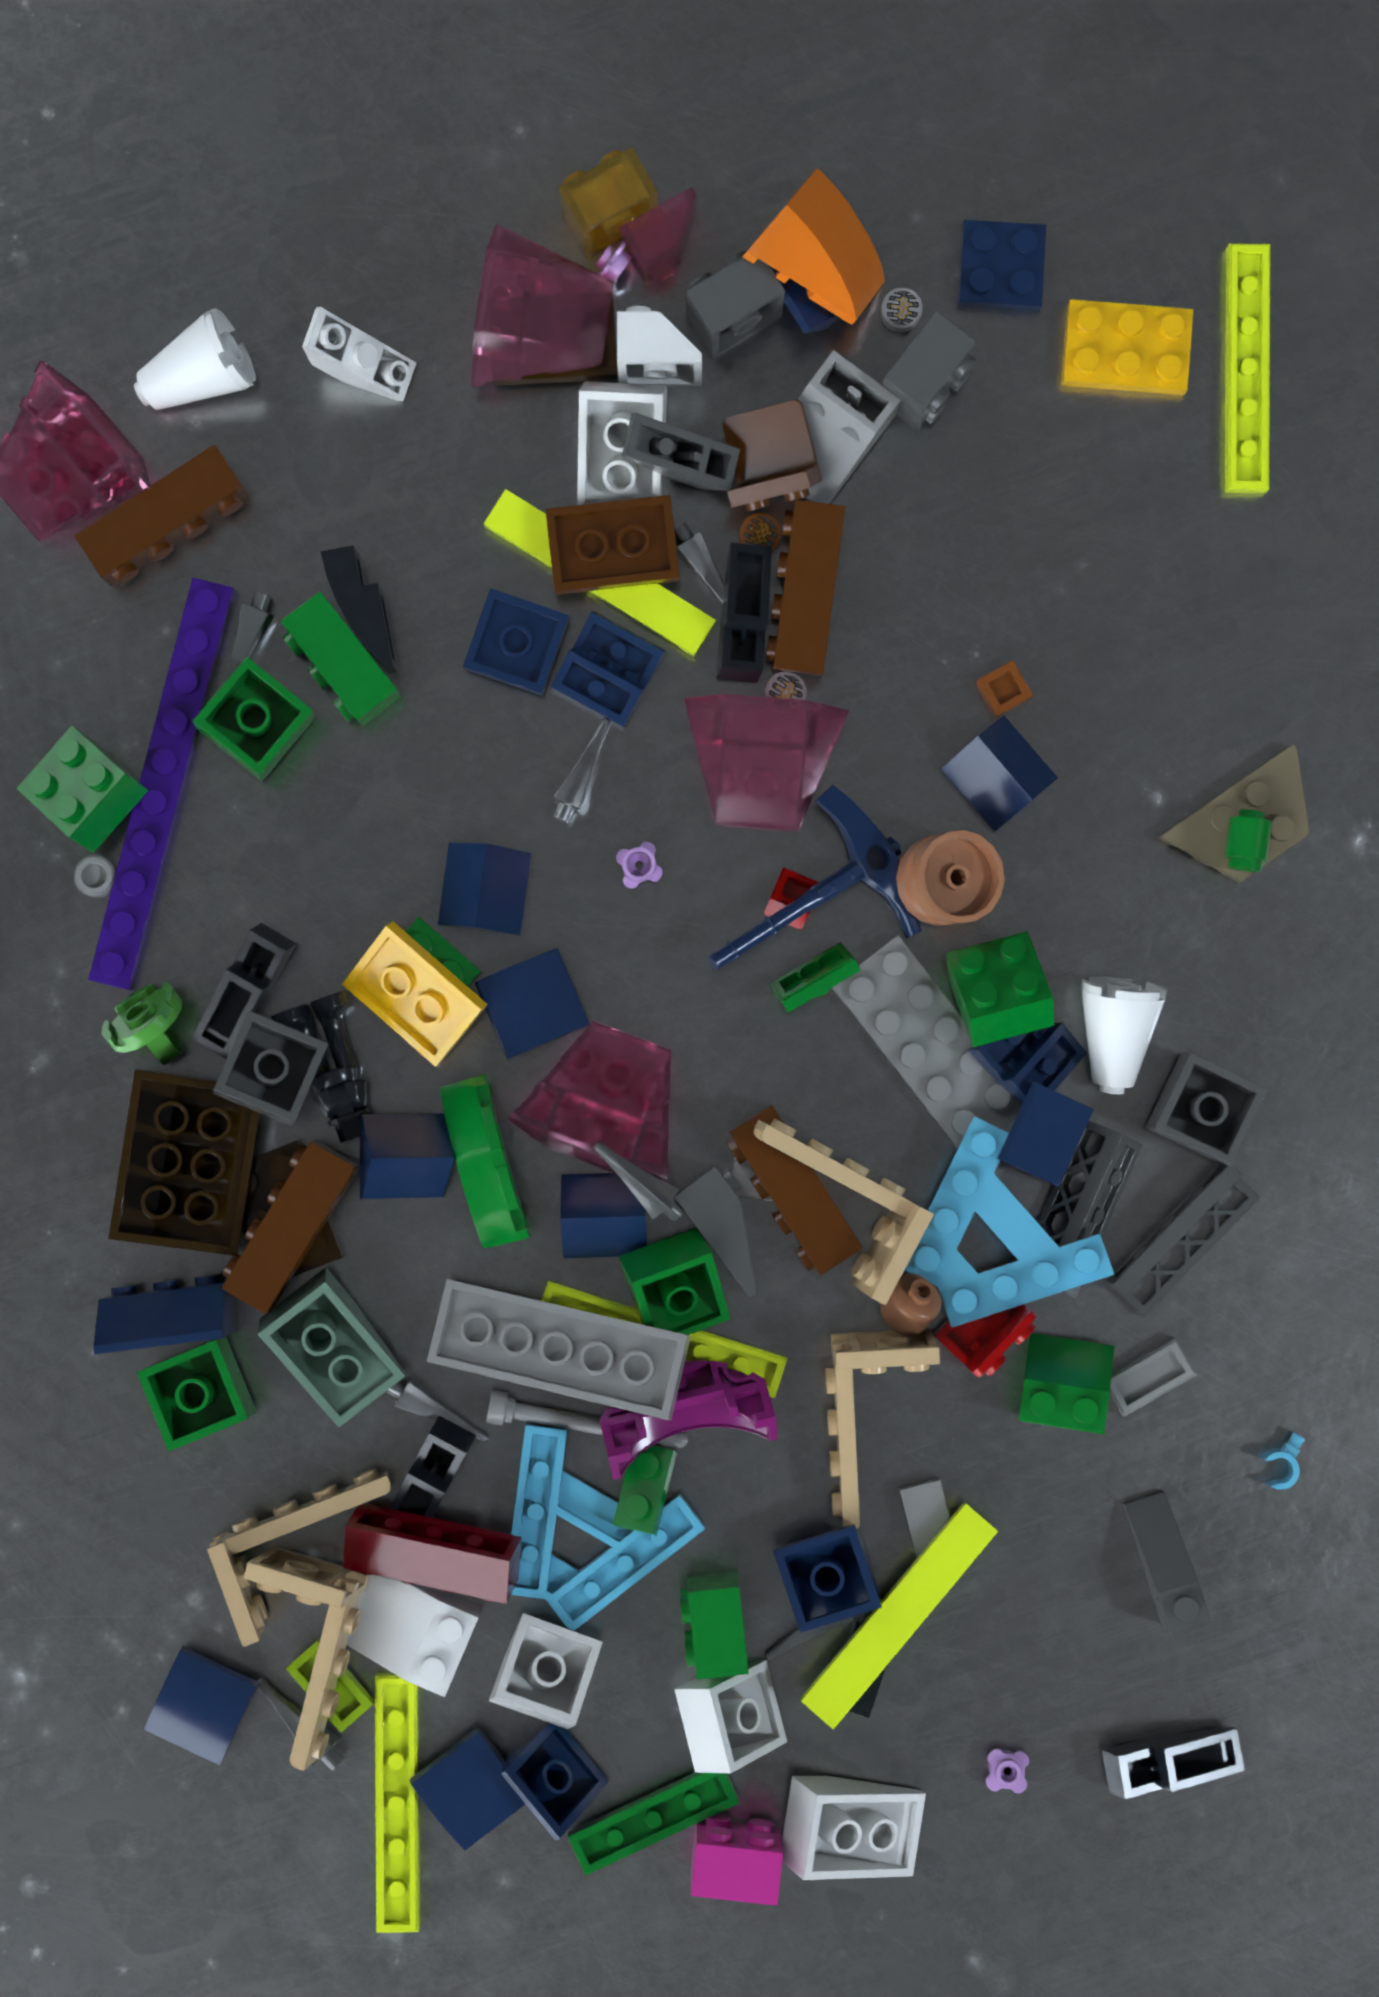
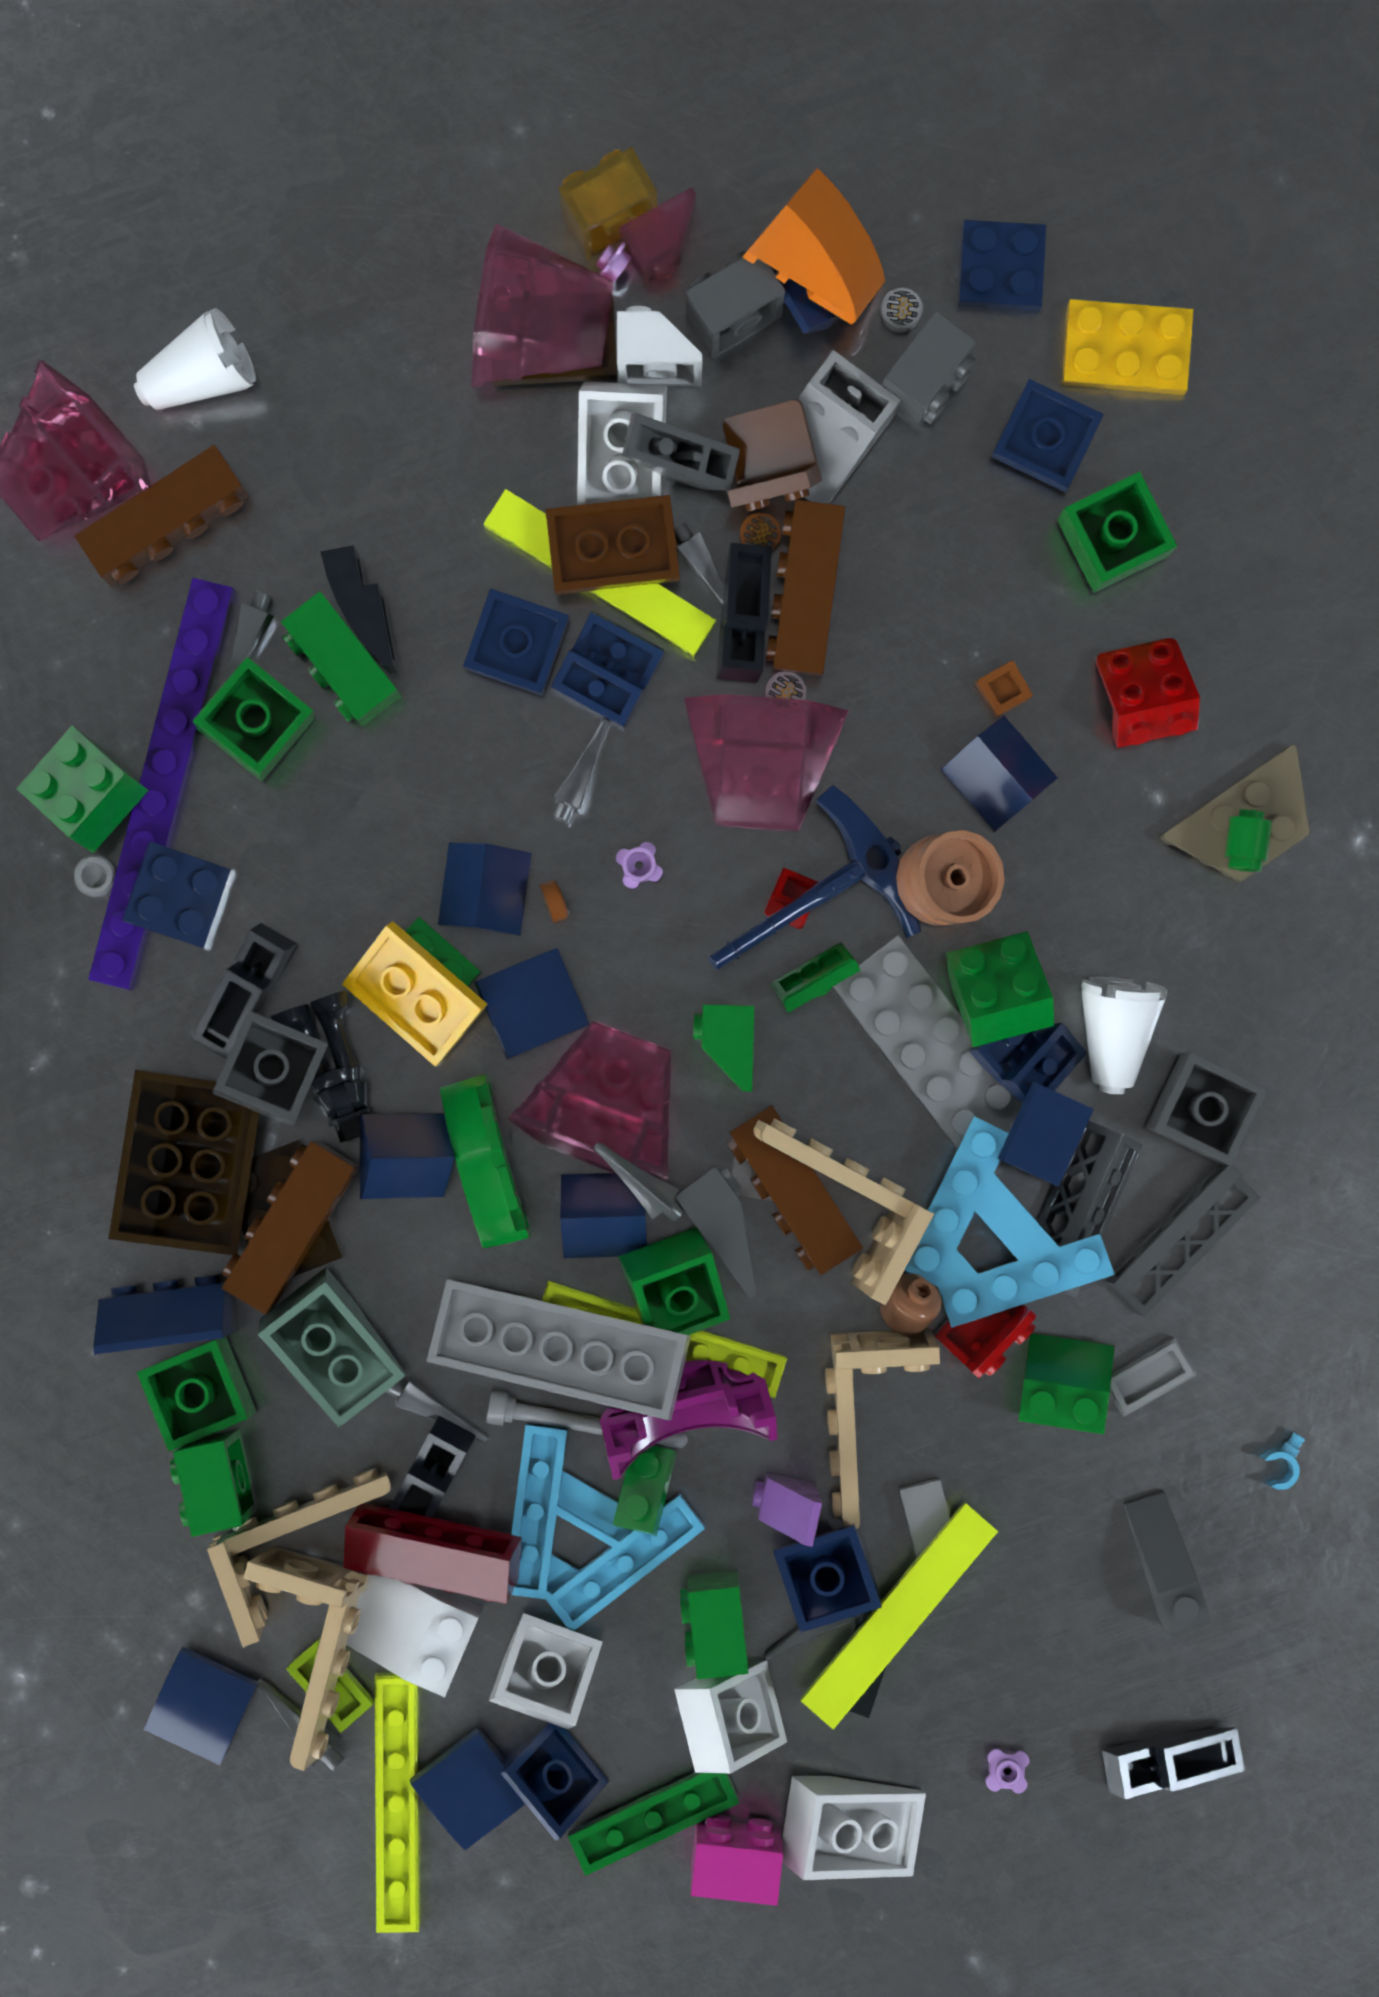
(146, 1021): bright green tile -> none
(176, 894): none -> dark blue plate
(213, 1483): none -> green brick
(356, 357): white slope -> none
(553, 901): none -> dark orange tile
(728, 1040): none -> green slope
(788, 1506): none -> medium lavender slope
(1047, 435): none -> dark blue plate
(1116, 532): none -> green brick
(1149, 692): none -> red bracket
(1247, 368): neon yellow tile -> none

